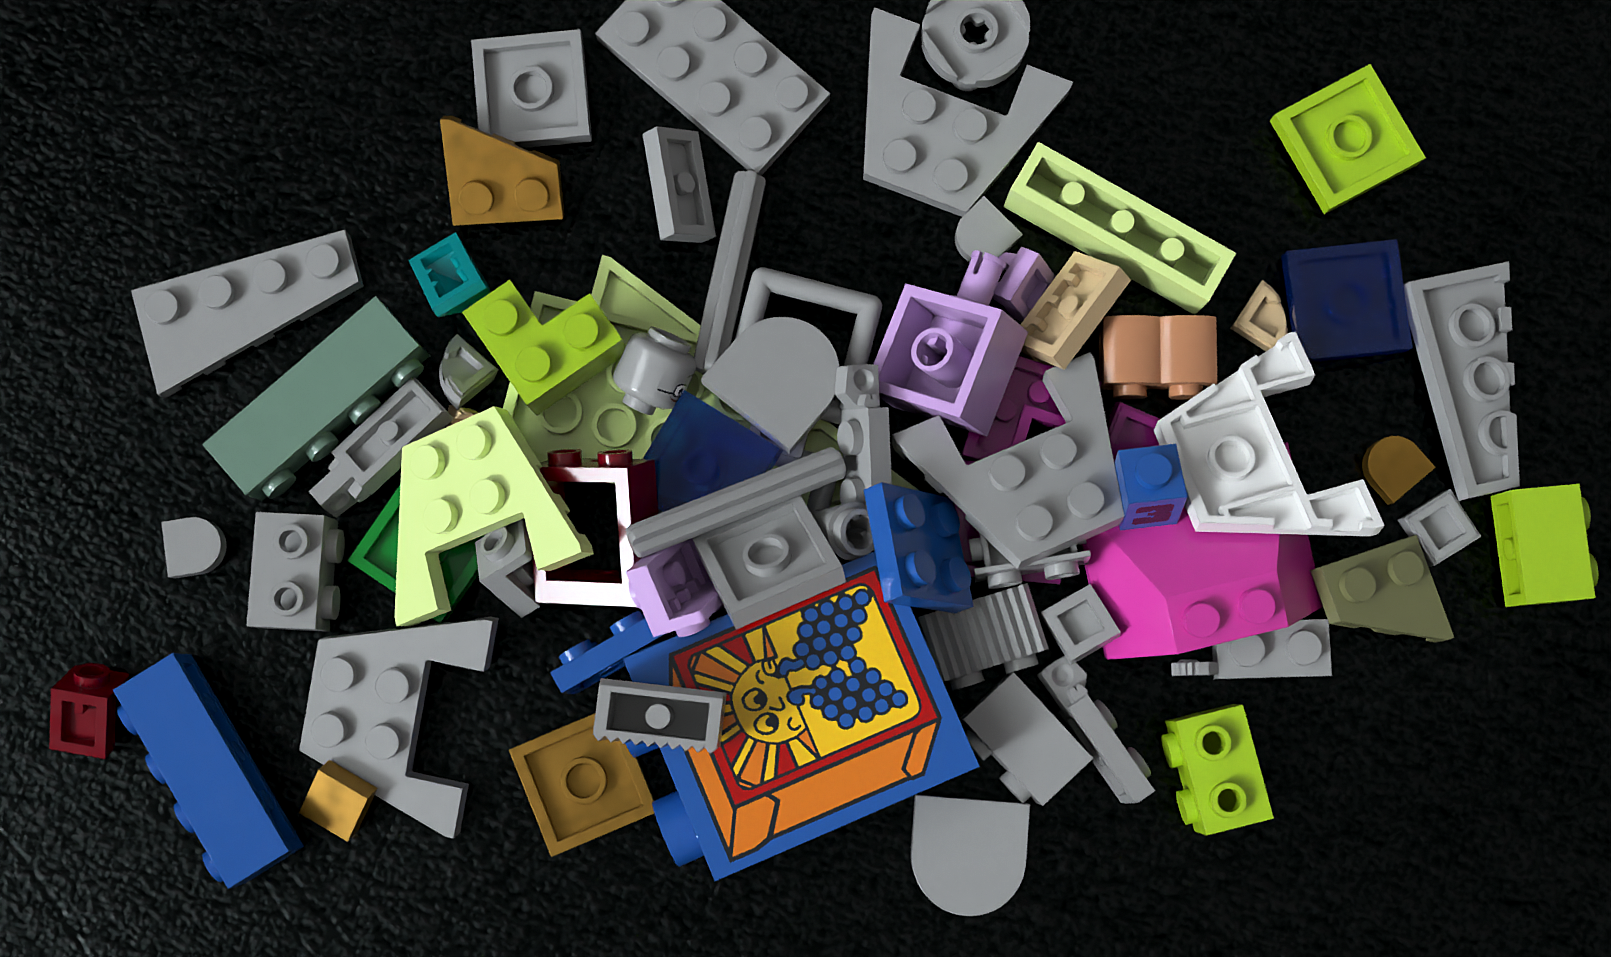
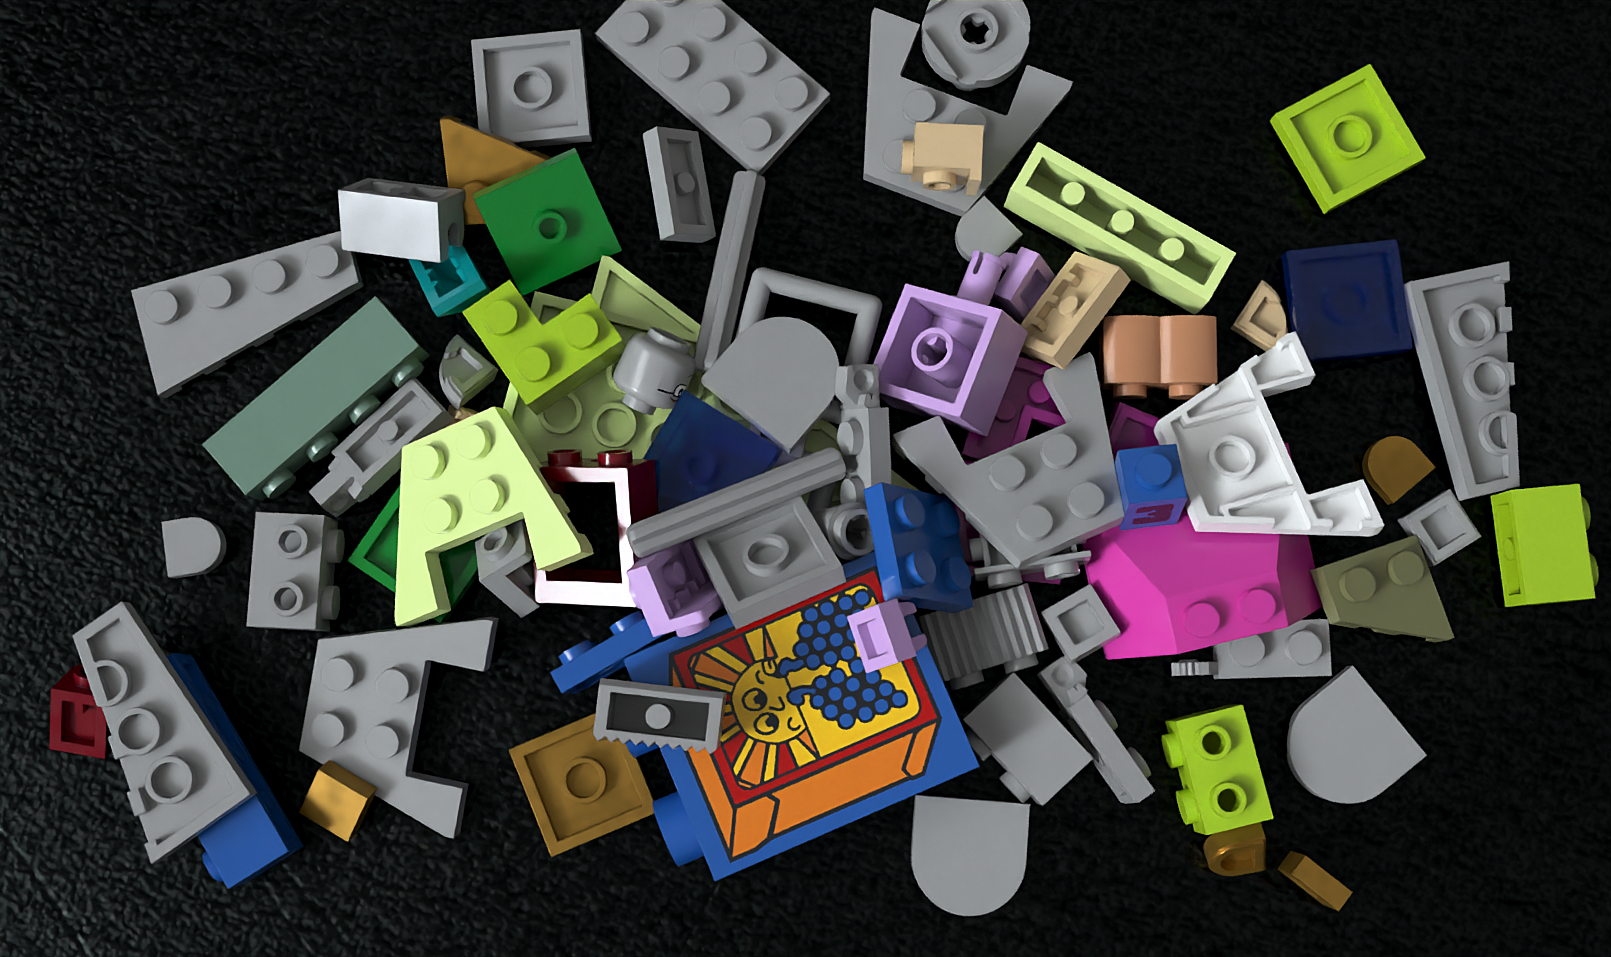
(166, 745): none -> light grey wing
(401, 219): none -> hinge
(547, 221): none -> green plate
(883, 634): none -> lavender tile
(944, 156): none -> tan brick
(1237, 850): none -> pearl gold tile
(1315, 880): none -> pearl gold tile
(1348, 742): none -> light grey tile

